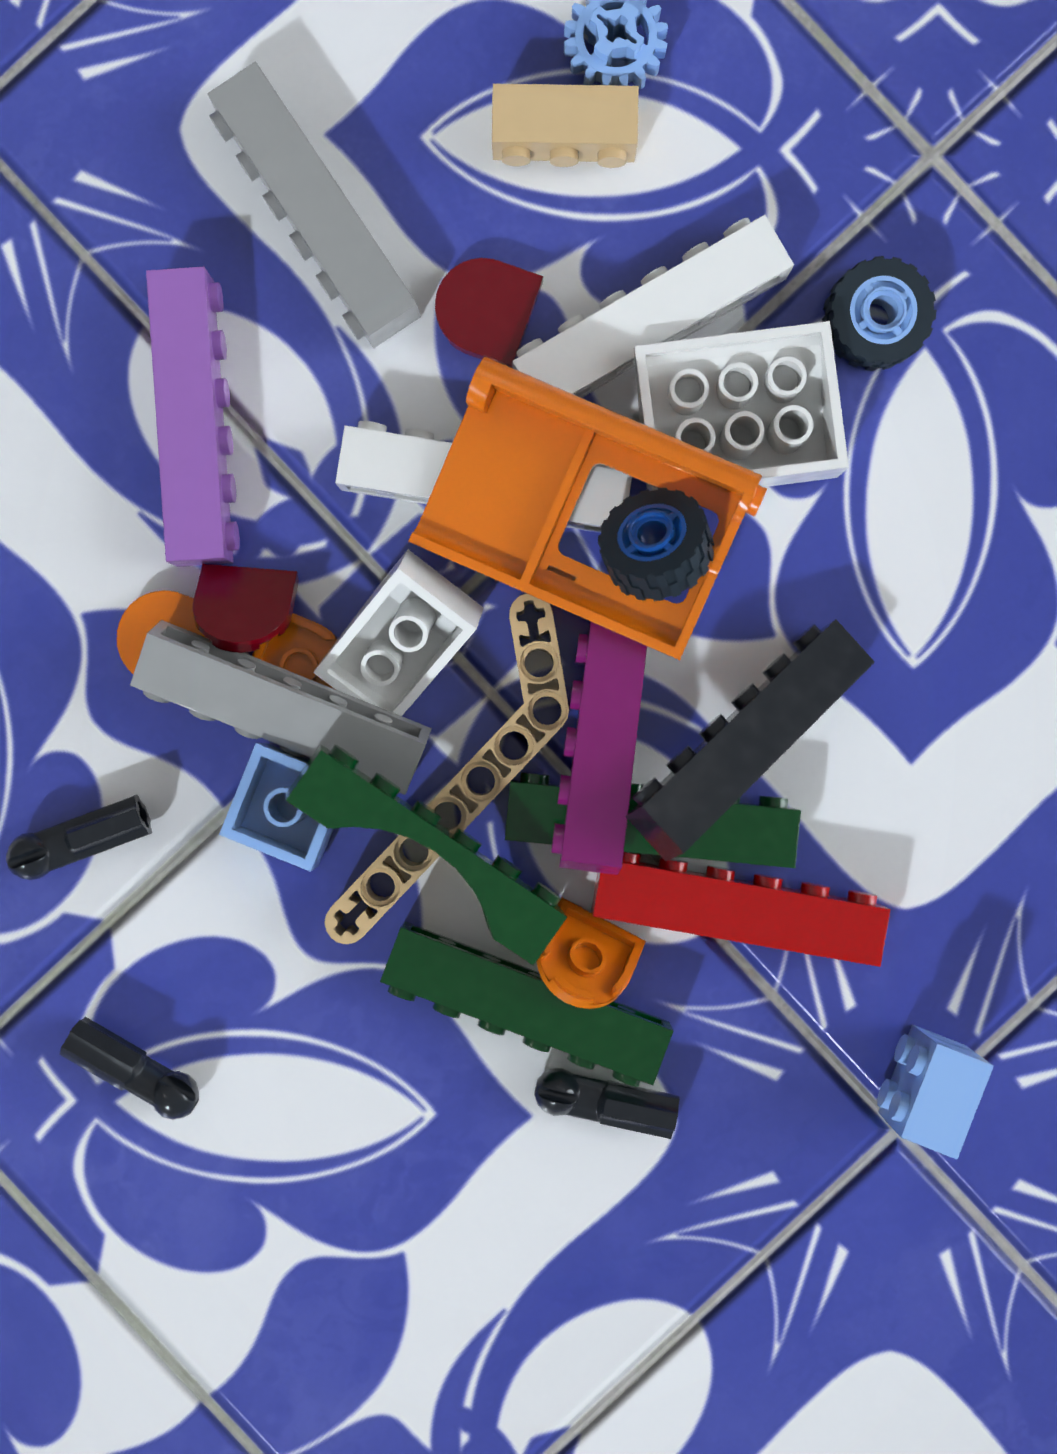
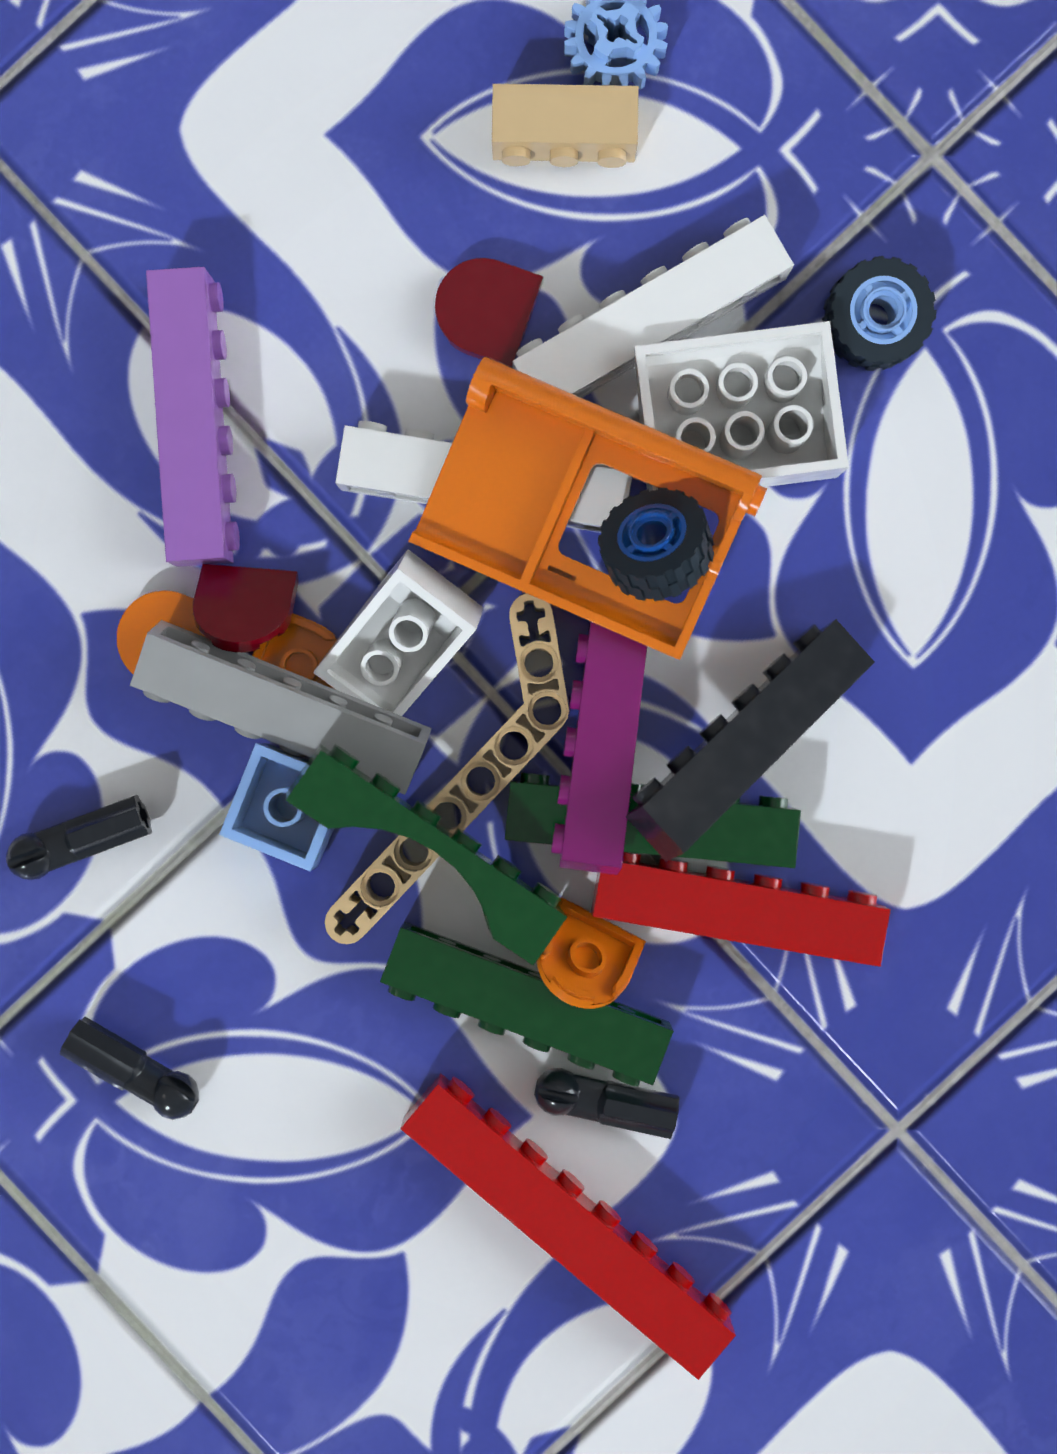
(314, 206): light grey brick -> none
(570, 1225): none -> red brick
(933, 1091): light blue brick -> none

